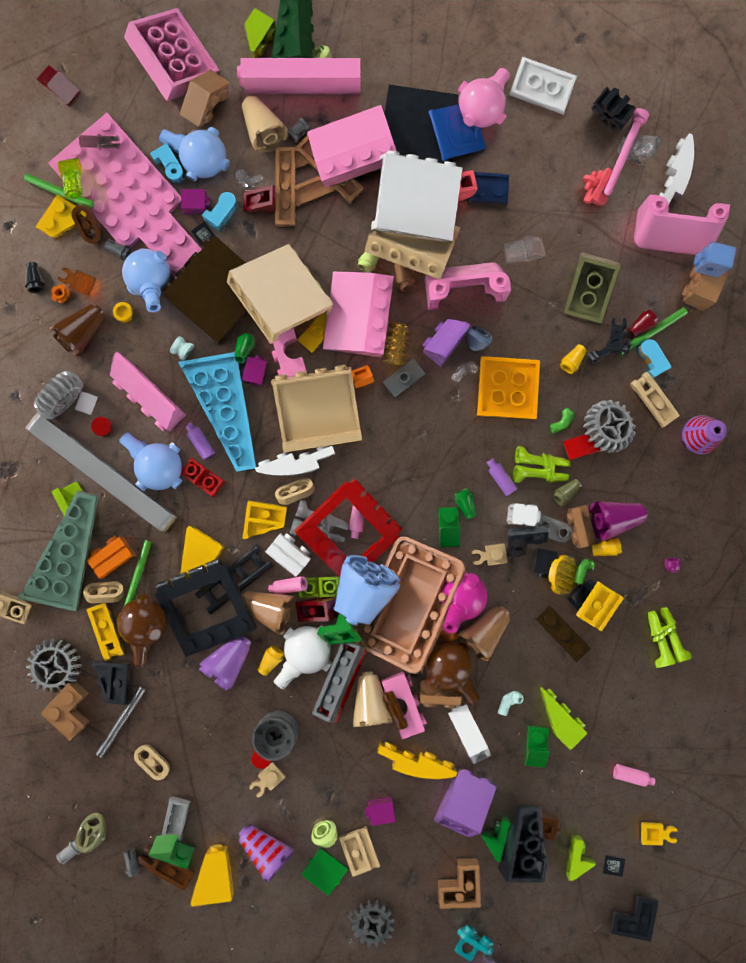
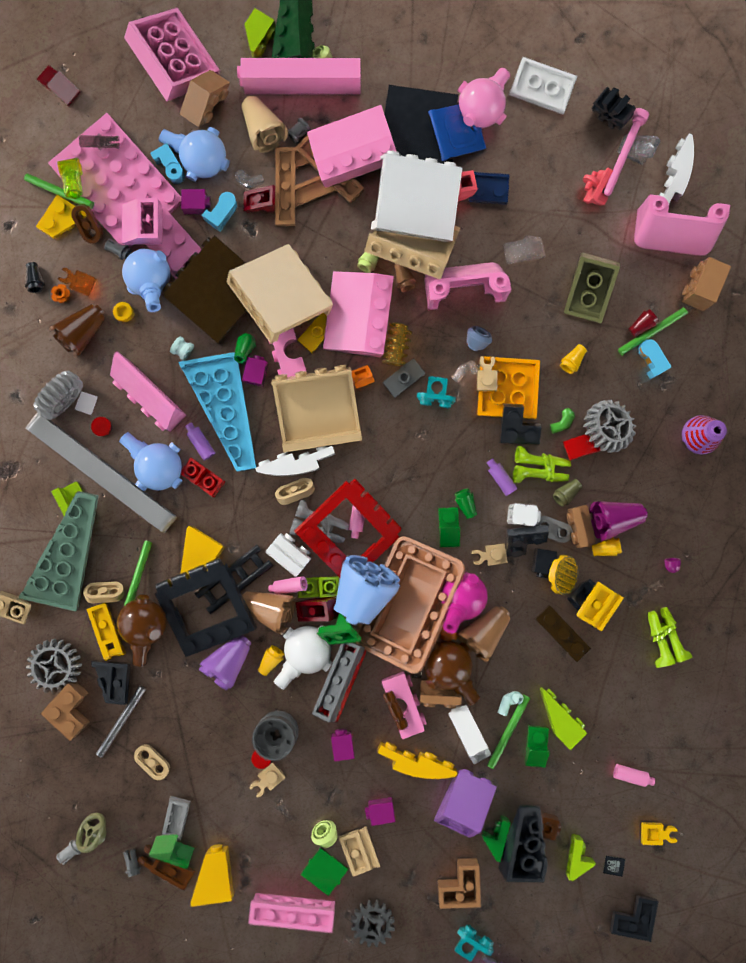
(111, 557): orange brick -> none
(142, 221): none -> bright pink slope
(202, 232): black sticker -> none
(263, 518): yellow wing -> none
(264, 851): medium lavender cone -> none
(292, 912): none -> bright pink fence
(342, 745): none -> magenta brick
(370, 703): tan cone -> none
(429, 397): none -> teal bracket
(445, 340): medium lavender slope -> none
(487, 377): none -> tan plate
(508, 732): none -> bright green bar
(514, 430): none -> black plate
(581, 570): bright green arm -> none
(615, 345): black piece -> none
(655, 399): tan plate -> none
(714, 259): medium blue brick -> none

